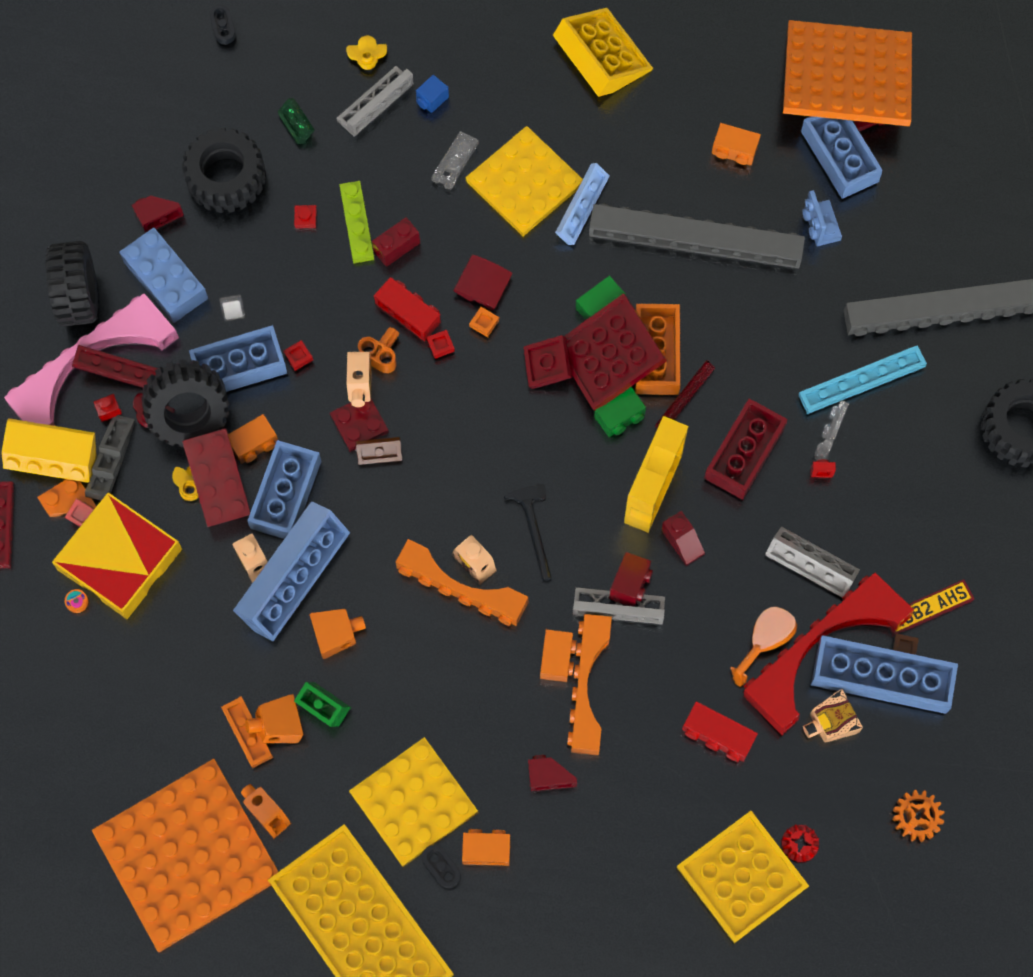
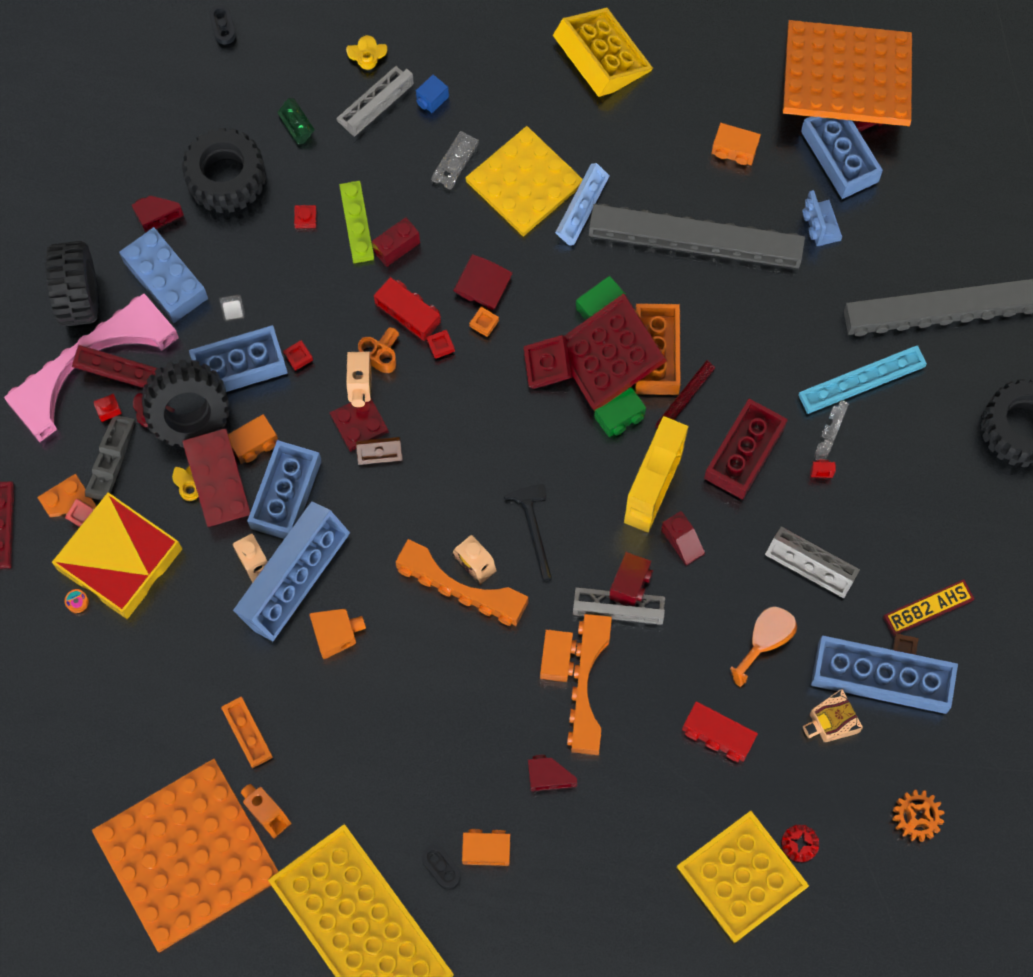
(49, 450): yellow slope -> none
(277, 721): orange torso -> none
(322, 704): green brick -> none
(413, 801): yellow plate -> none
(869, 604): red arch -> none

